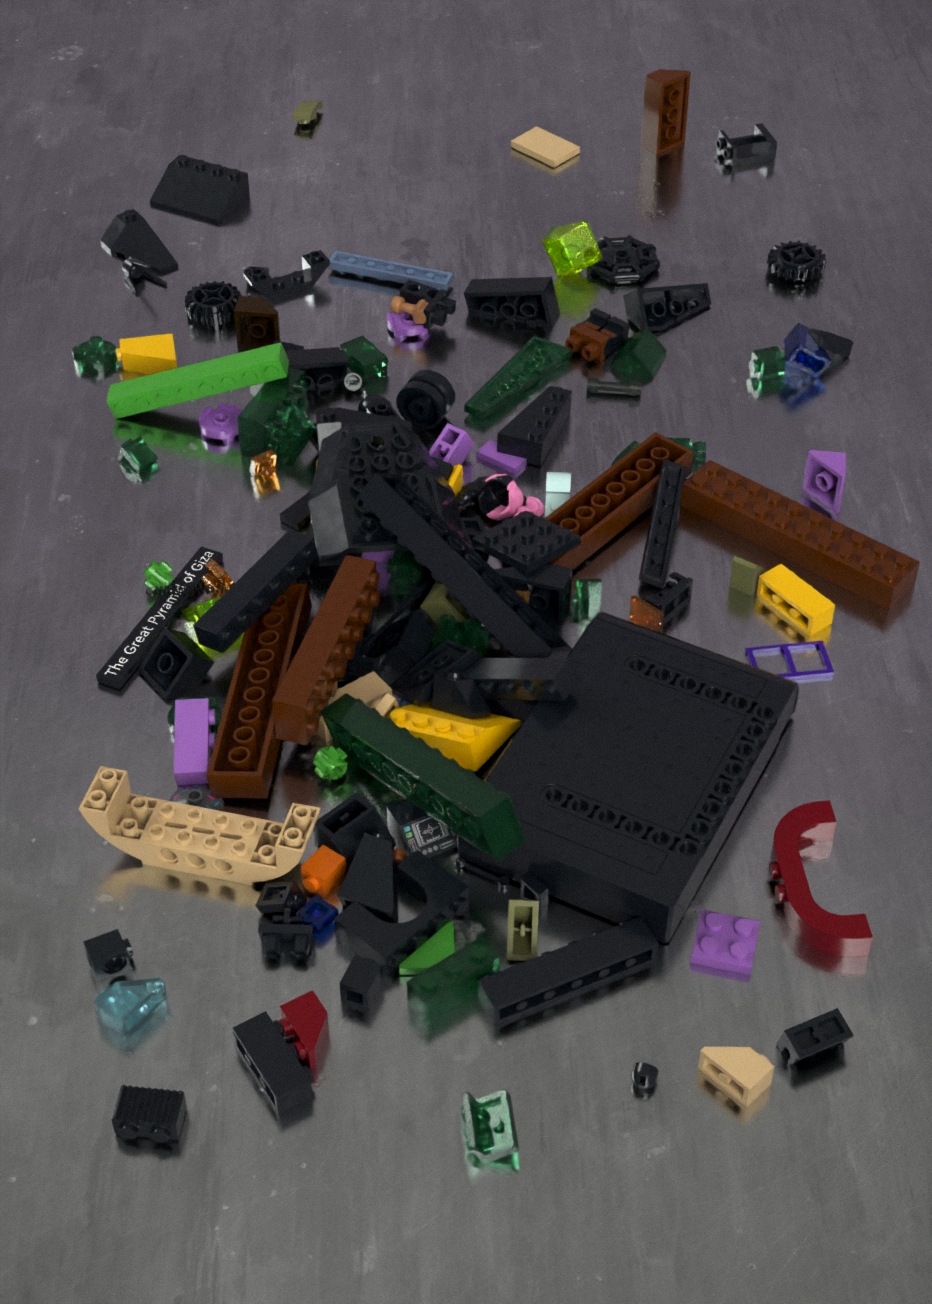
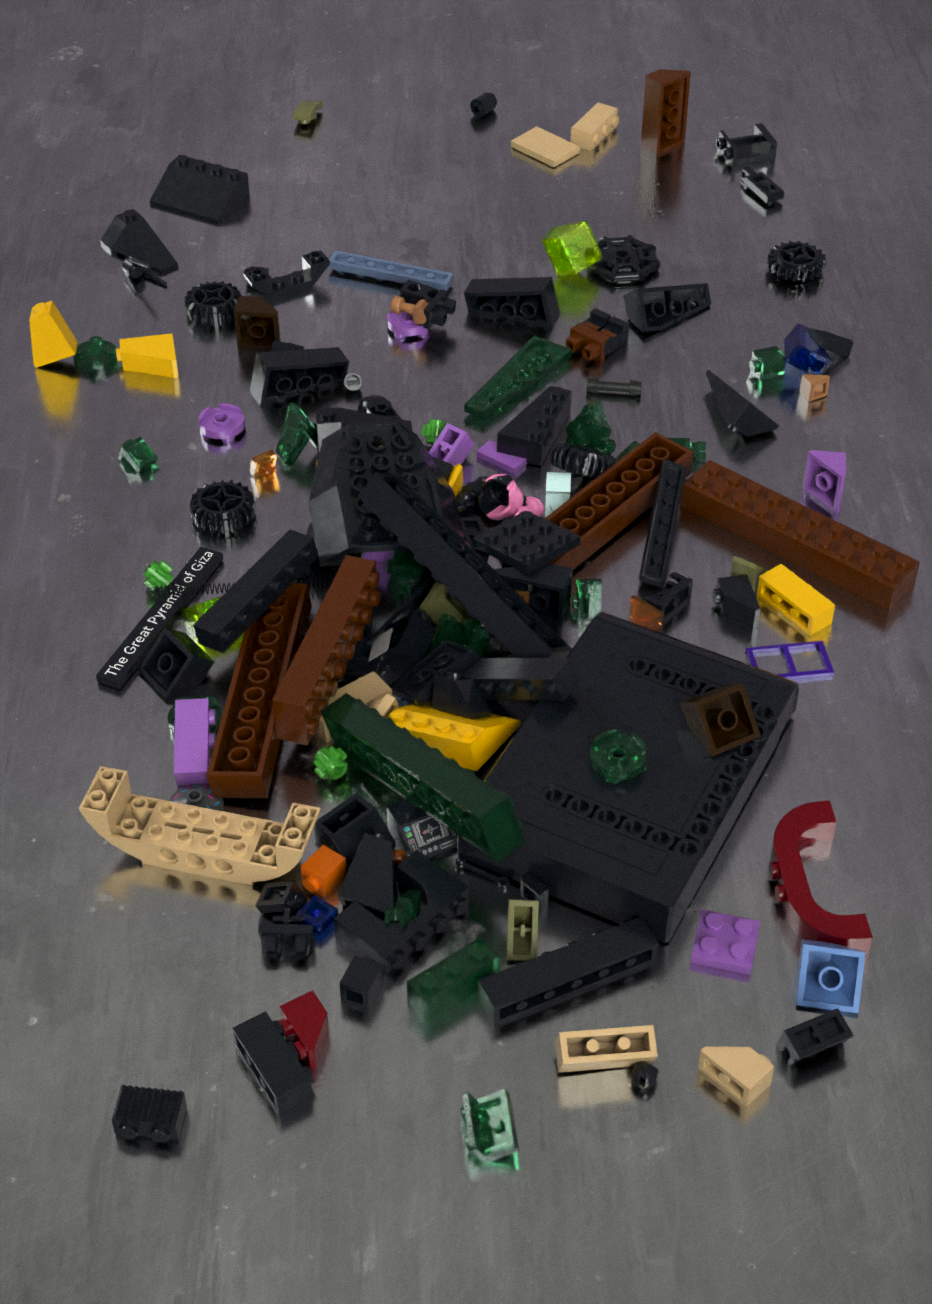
(50, 335): none -> yellow slope
(108, 954): black brick -> none
(129, 1004): clear light blue slope -> none
(198, 380): bright green brick -> none
(216, 575): clear orange tile -> none
(222, 507): none -> black gear
(265, 414): clear green brick -> none
(298, 513): black tile -> none
(365, 359): clear green brick -> none
(380, 645): none -> white sticker
(406, 908): none -> clear green plate
(425, 399): black wheel -> none
(431, 952): bright green tile -> none
(432, 430): none -> bright green gear
(483, 104): none -> black brick
(581, 459): none -> black gear
(591, 428): none -> clear green plate
(594, 126): none -> tan brick
(605, 1048): none -> tan brick
(618, 768): none -> clear green plate
(640, 354): clear green slope -> none
(721, 718): none -> dark brown slope
(737, 410): none -> black wedge
(737, 599): none -> black slope
(761, 185): none -> black hinge
(814, 386): none -> medium nougat slope
(829, 976): none -> medium blue slope

